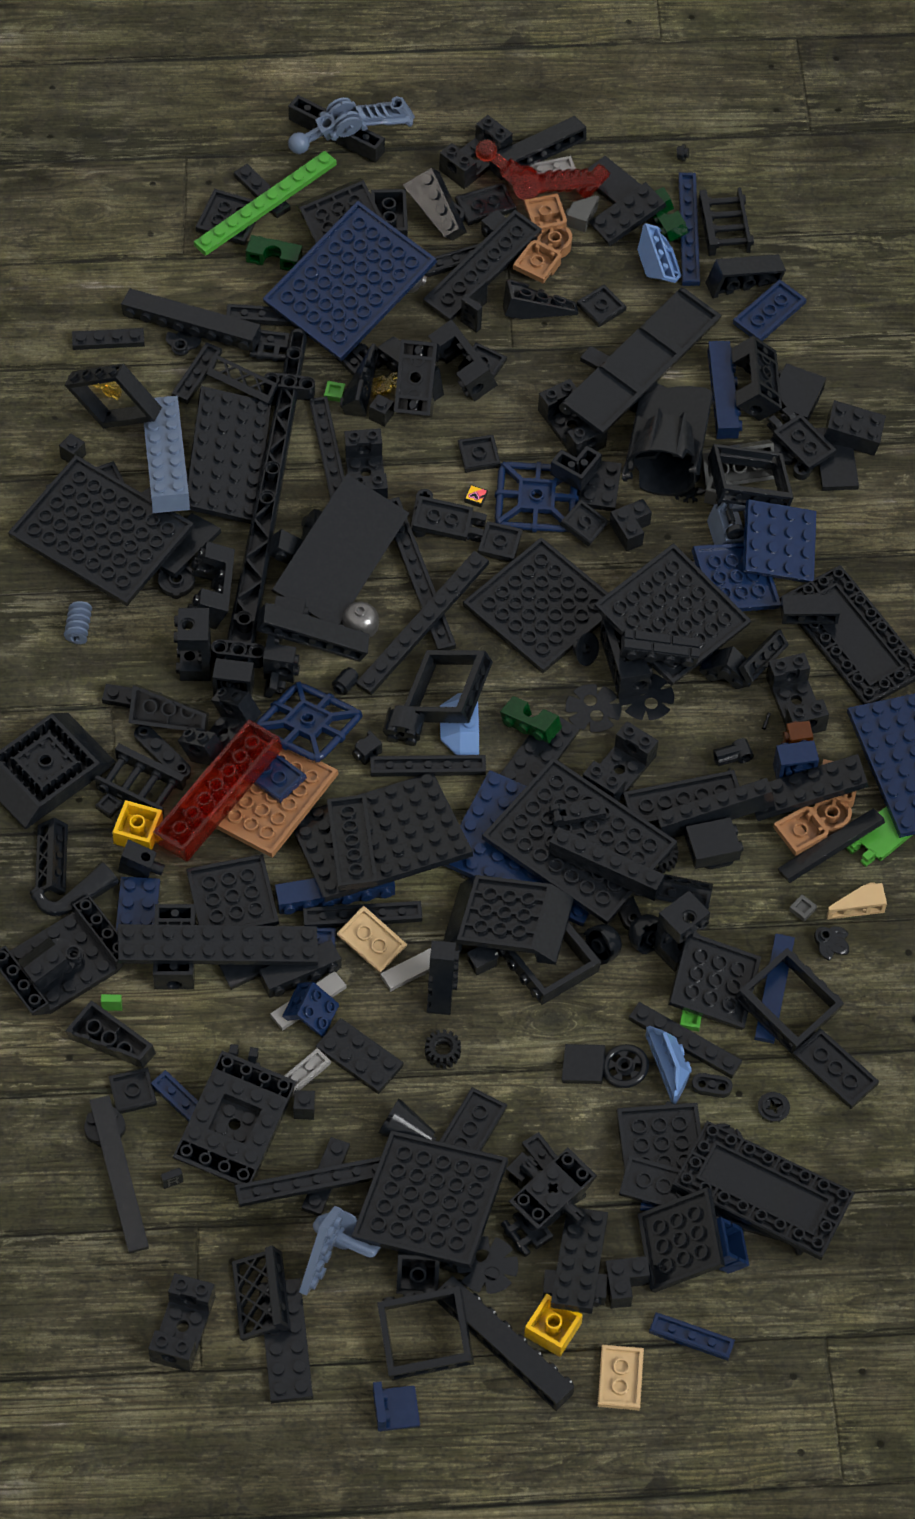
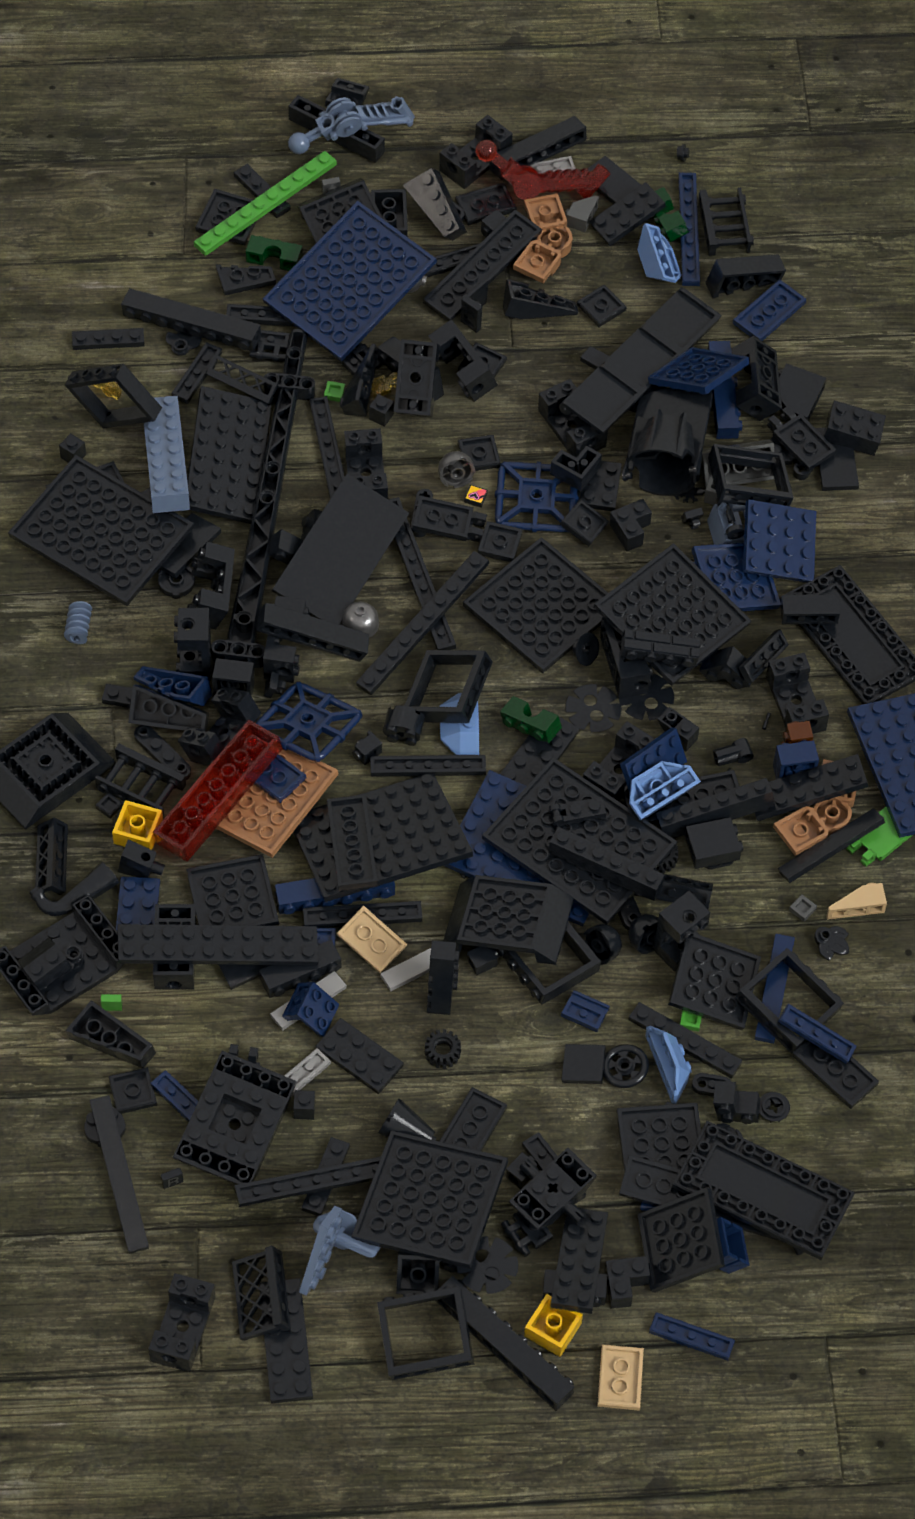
(177, 685): none -> dark blue wedge
(243, 279): none -> black wing
(330, 184): none -> dark grey plate
(345, 681): black brick -> none
(348, 89): none -> black slope
(395, 1407): dark blue bracket -> none
(456, 469): none -> flat silver cylinder
(585, 1011): none -> dark blue plate
(660, 787): none -> medium blue wedge
(663, 748): none -> dark blue plate
(686, 729): none -> black slope
(693, 517): none -> black tile
(698, 370): none -> dark blue plate
(734, 1104): none -> black brick
(817, 1033): none -> dark blue tile

